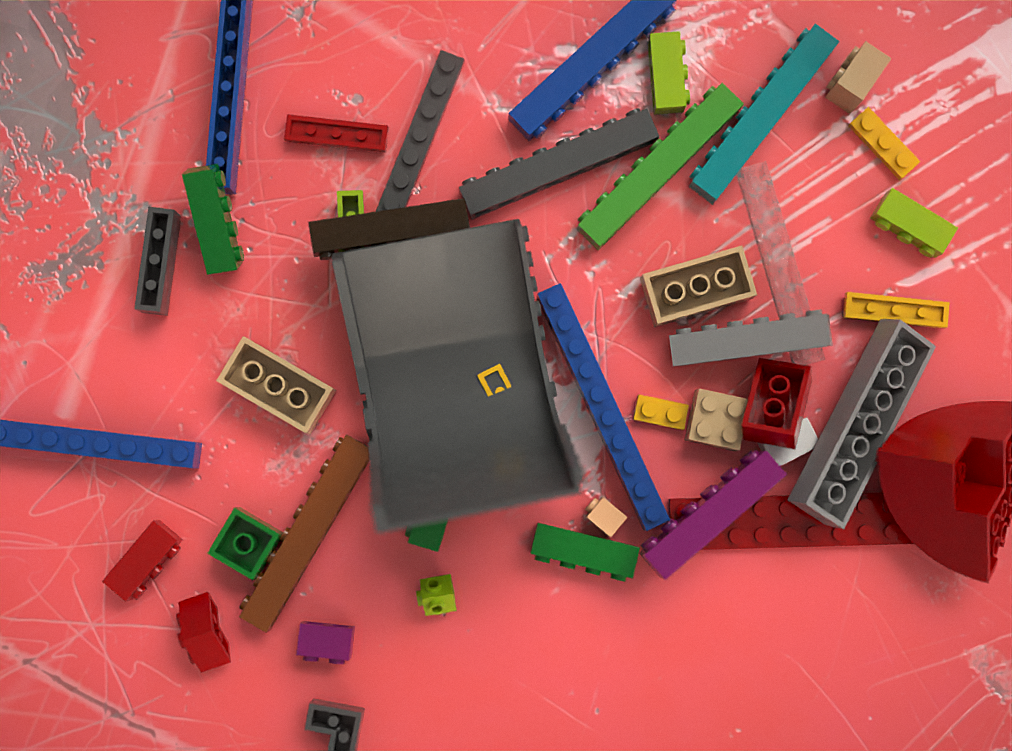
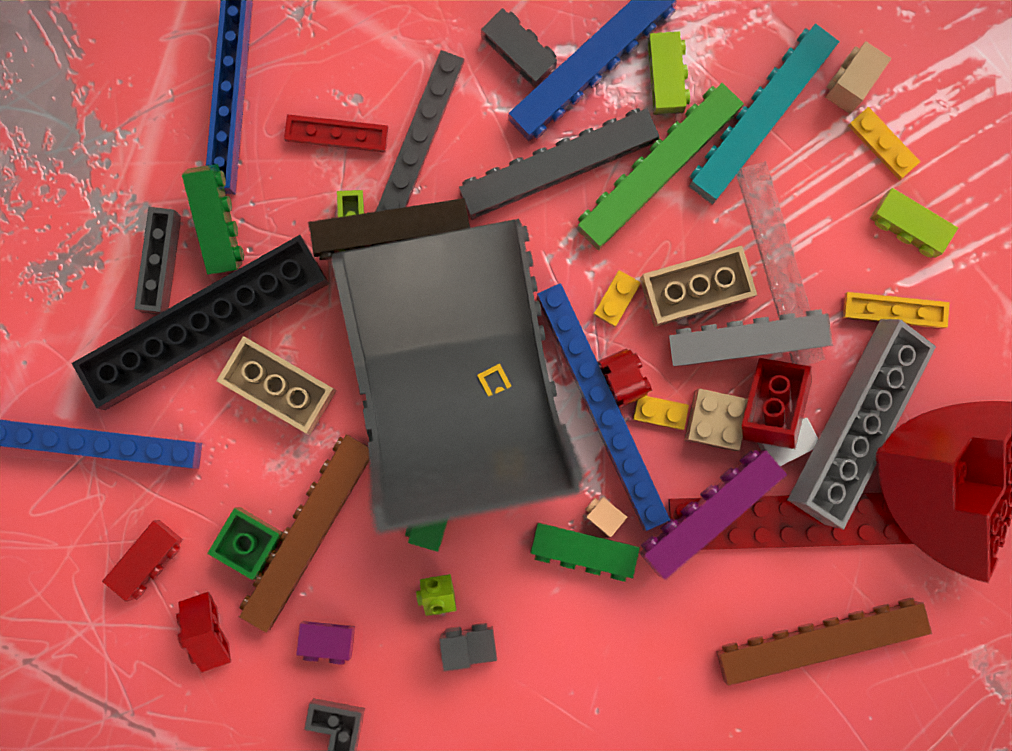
(200, 323): none -> black brick
(467, 647): none -> dark grey brick
(519, 47): none -> dark grey brick
(617, 298): none -> yellow plate
(624, 376): none -> red brick
(823, 642): none -> dark orange brick

